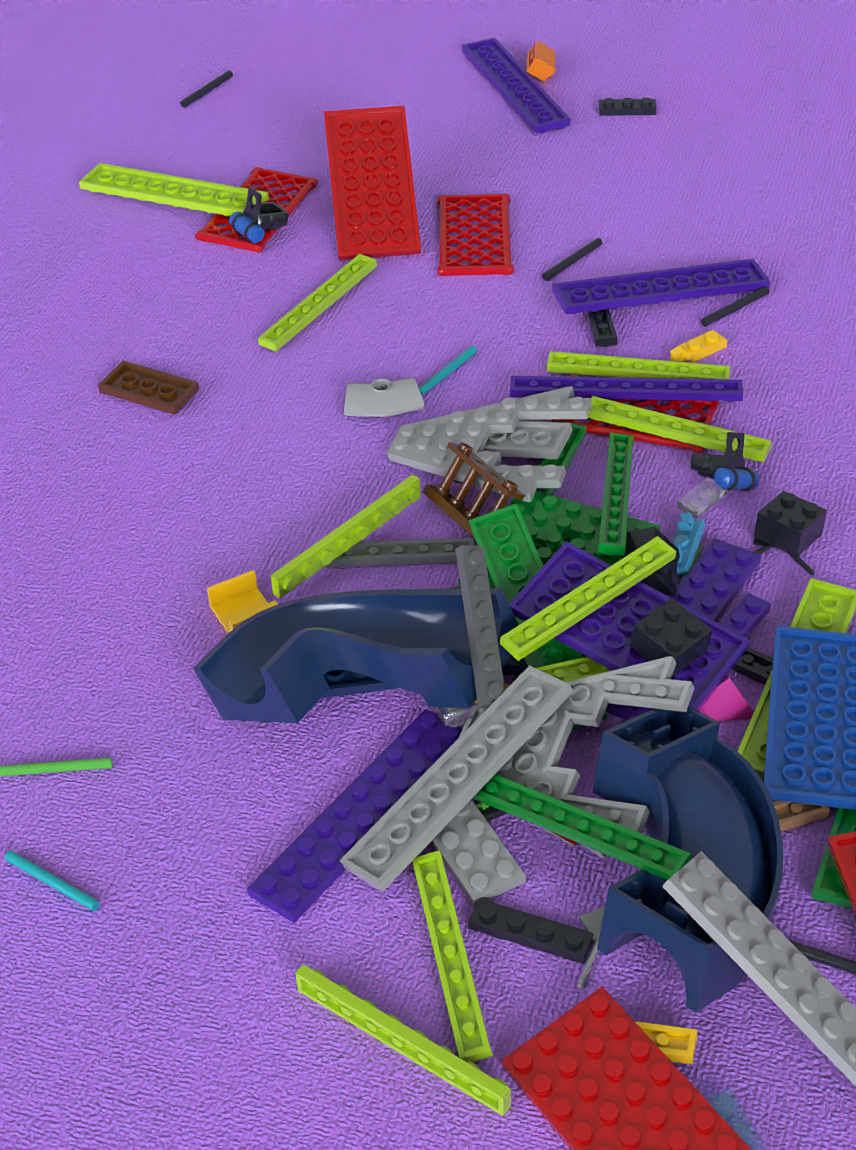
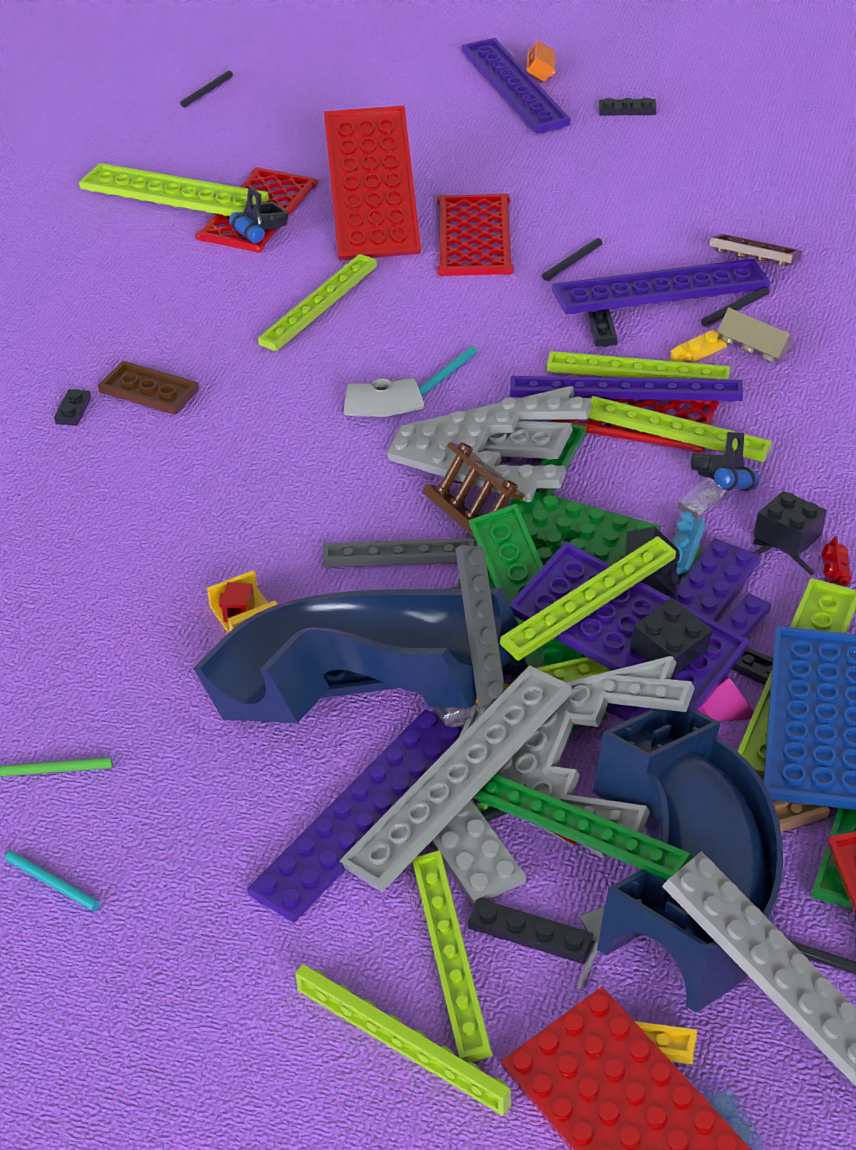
(72, 407): none -> black plate
(236, 599): none -> red brick
(345, 536): lime plate -> none
(616, 495): green plate -> none
(755, 336): none -> dark tan slope
(761, 250): none -> plate
(836, 562): none -> red hinge

